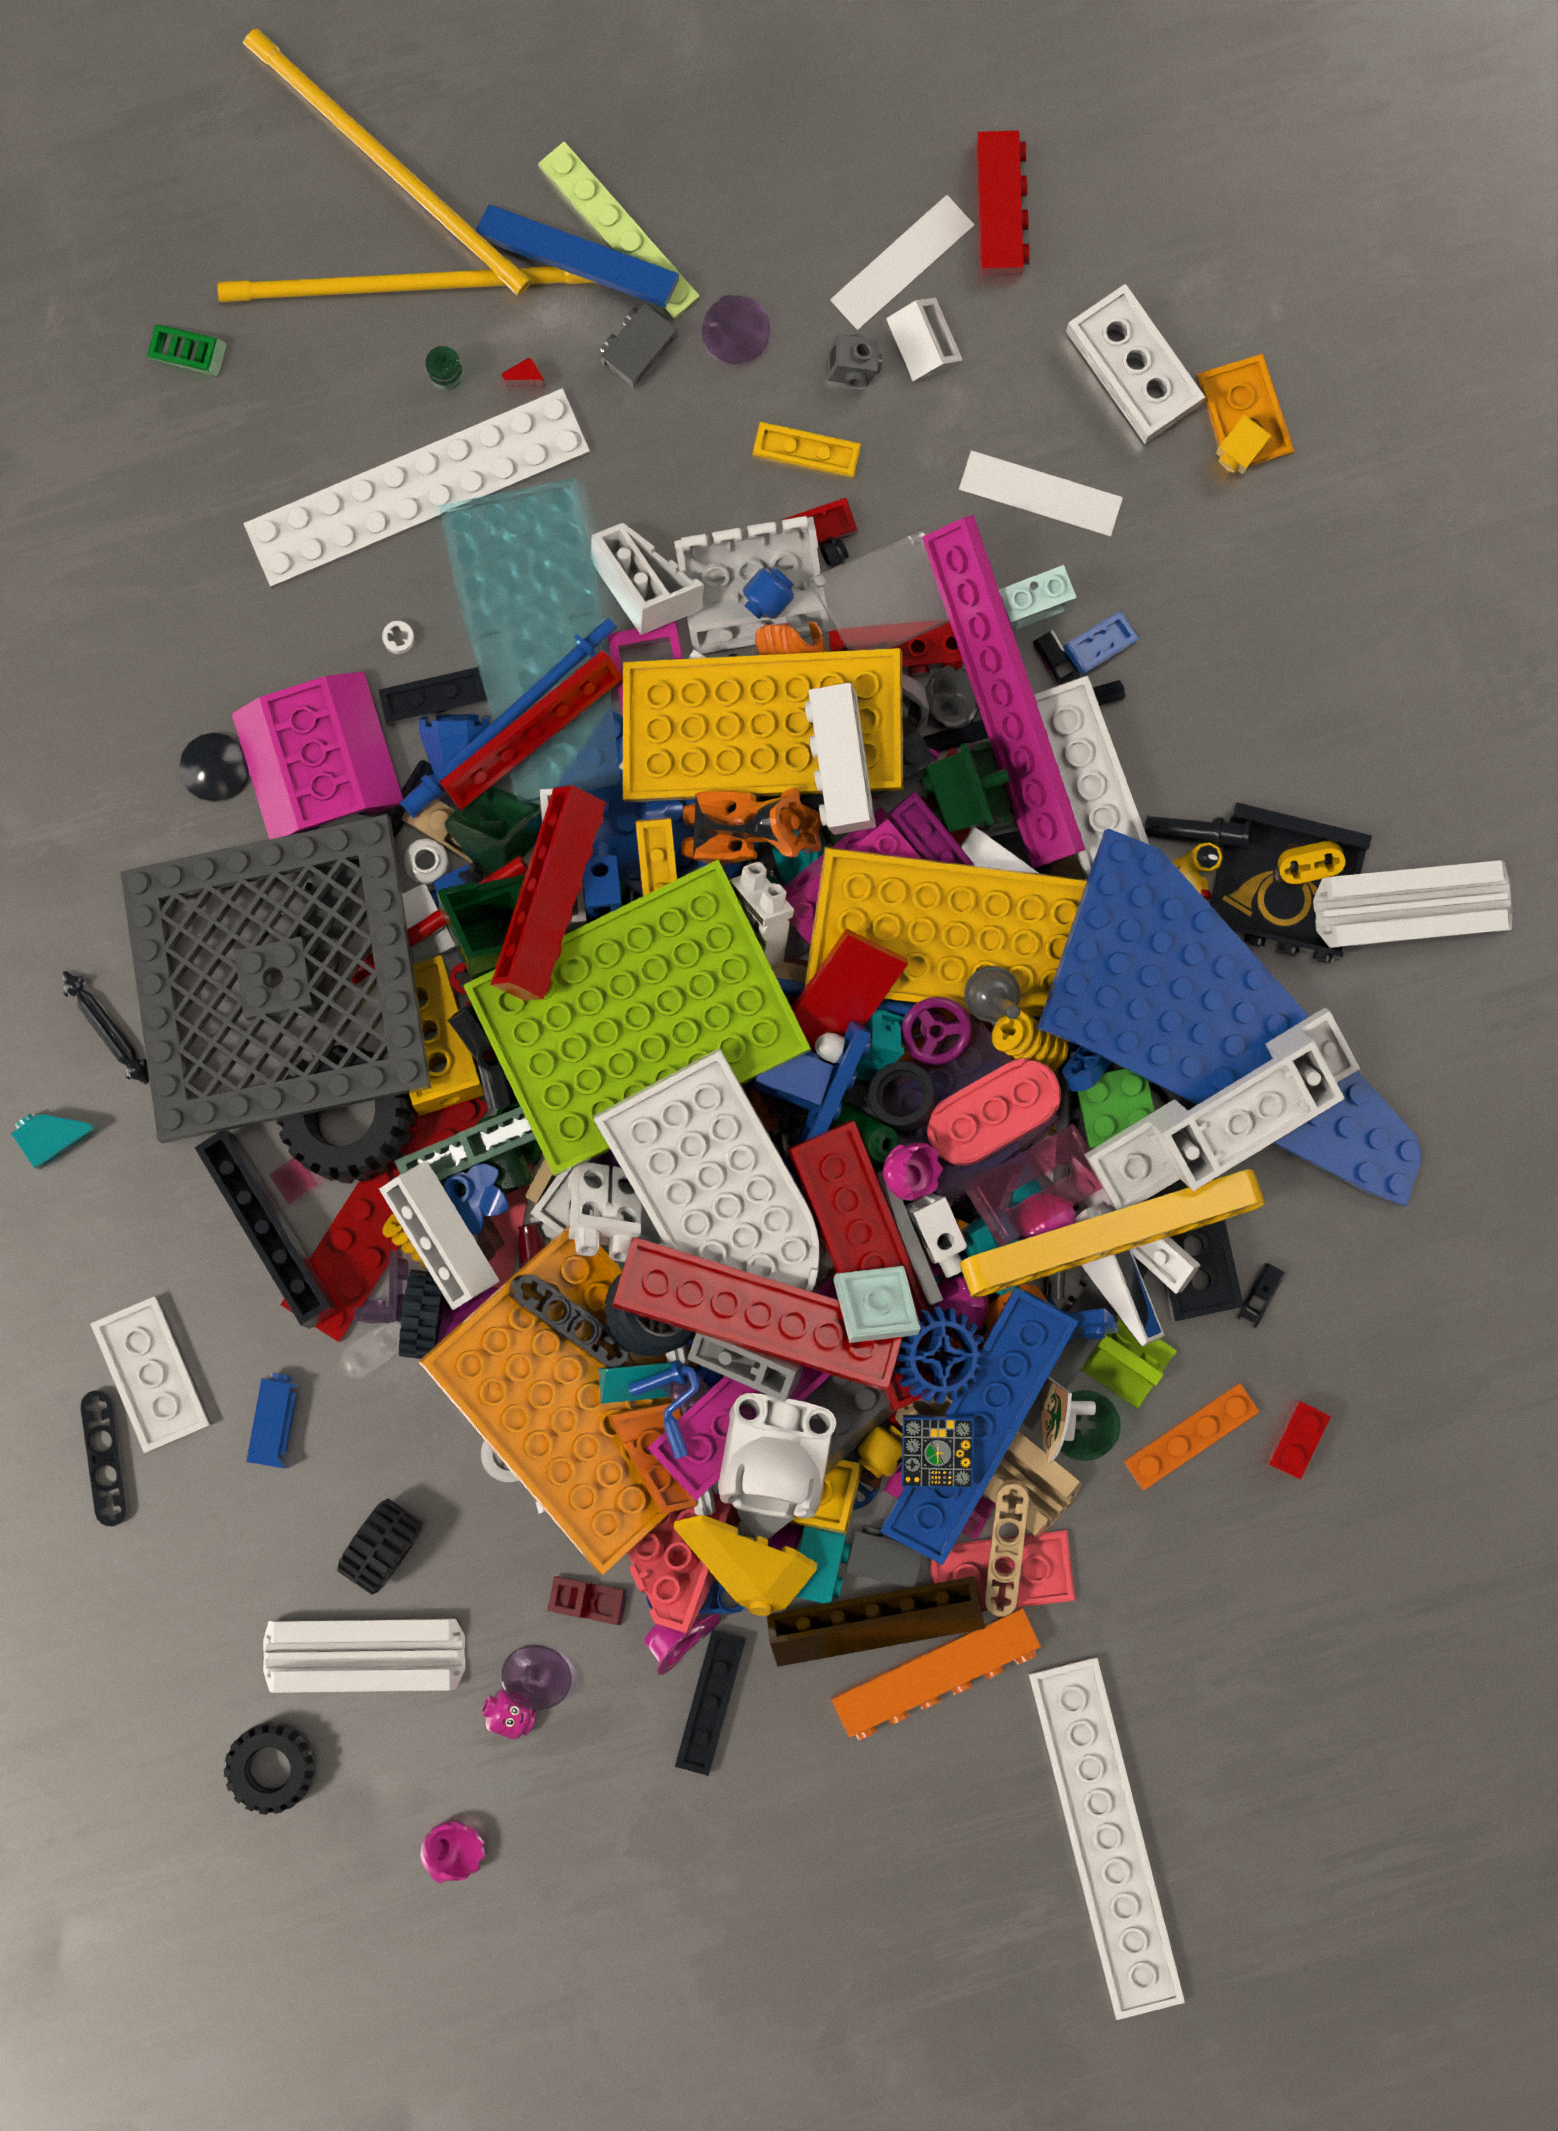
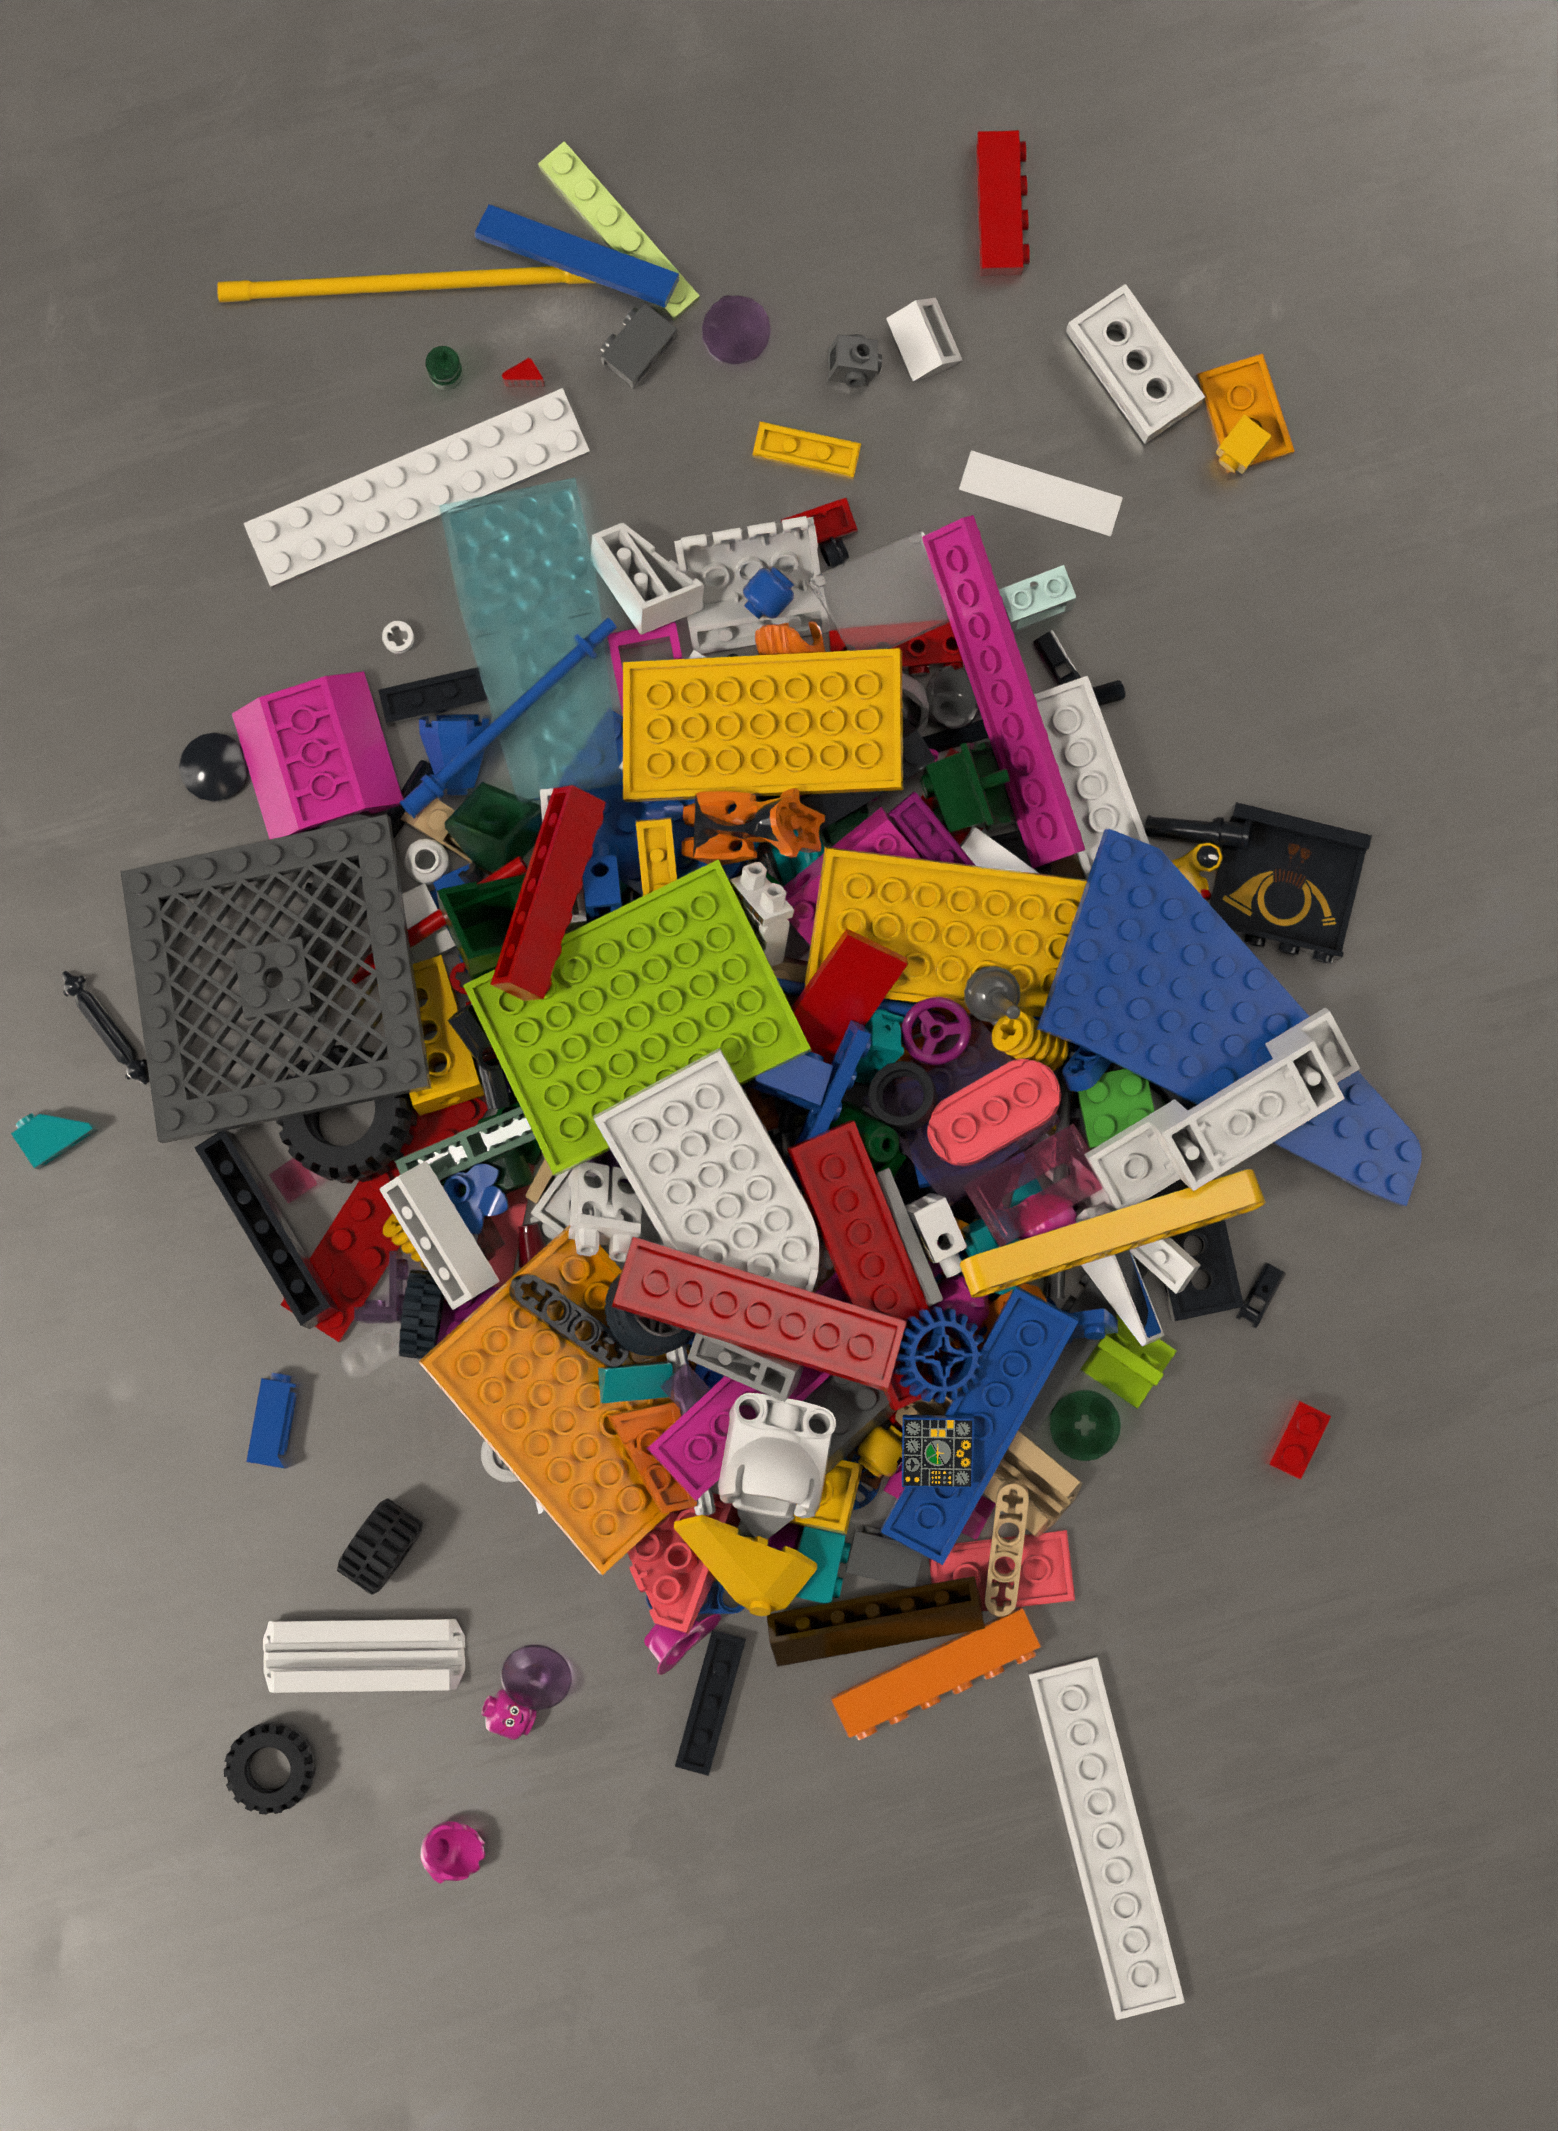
(110, 1457): black beam -> none
(150, 1374): white plate -> none
(207, 356): green slope -> none
(503, 267): yellow piece -> none
(531, 730): red plate -> none
(587, 1600): dark red slope -> none
(677, 1373): blue piece -> none
(830, 1046): white hinge -> none
(840, 758): white brick -> none
(876, 1304): light aqua tile -> none
(902, 262): white sticker -> none
(912, 1171): dark pink hair -> none
(1059, 1416): shield -> none
(1101, 642): plate -> none
(1191, 1436): orange plate -> none
(1311, 862): yellow beam -> none
(1413, 904): white piece -> none

